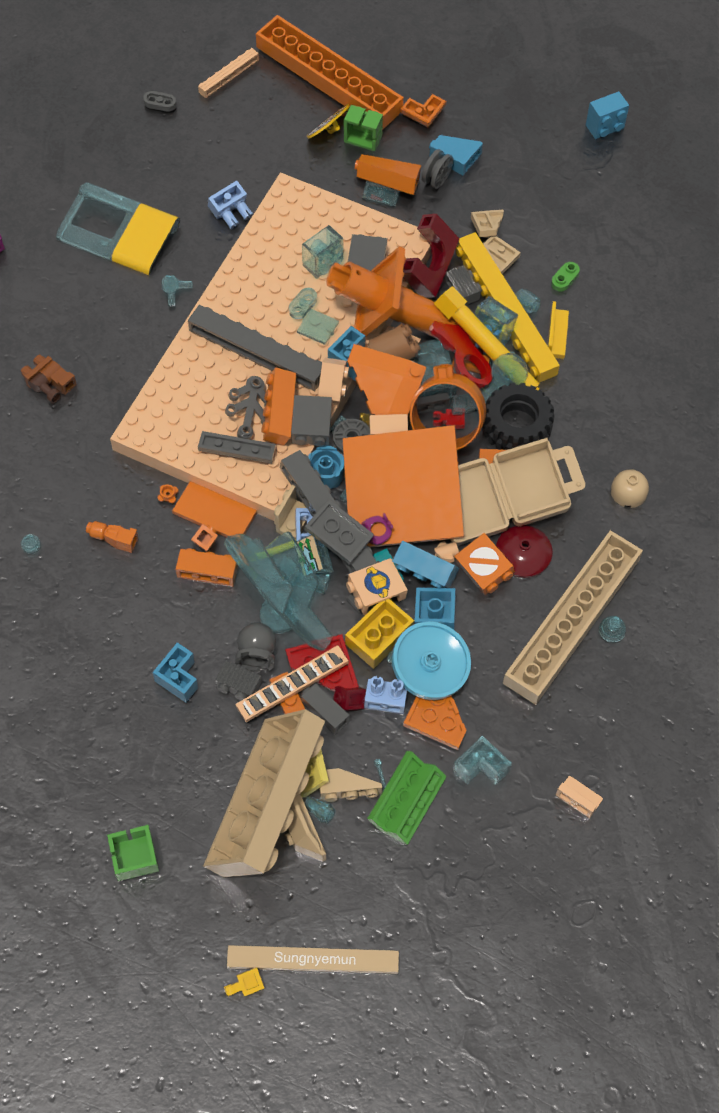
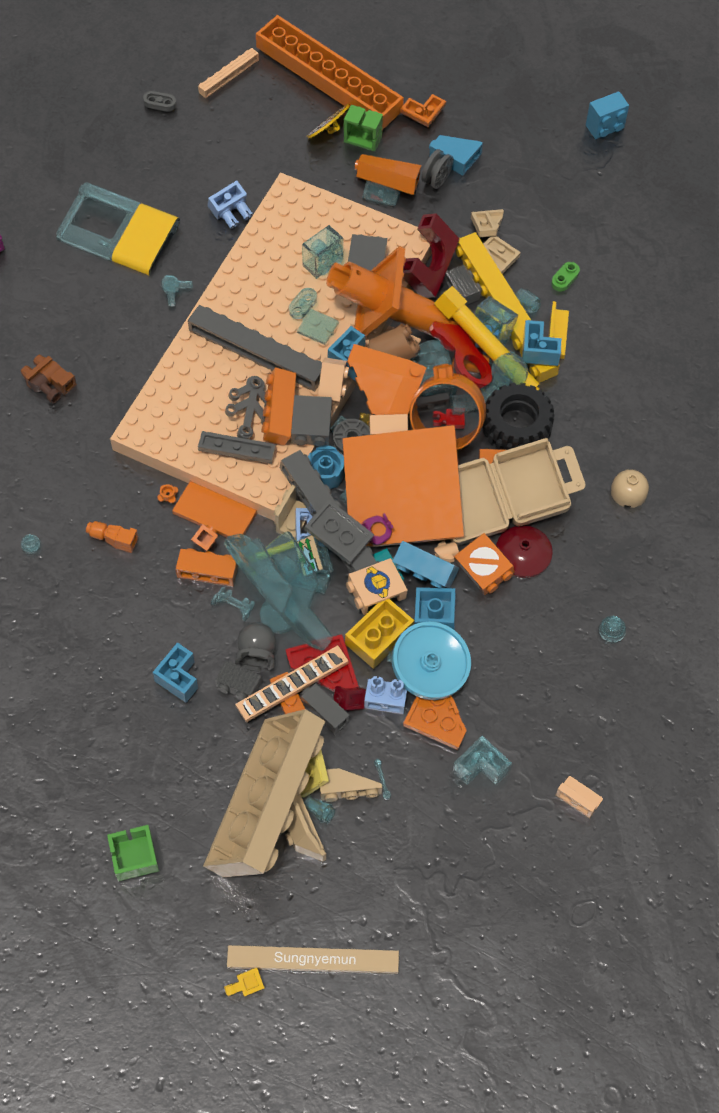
(226, 597): none -> clear light blue piece
(406, 798): bright green slope -> none
(539, 348): none -> dark azure brick
(572, 617): tan brick -> none

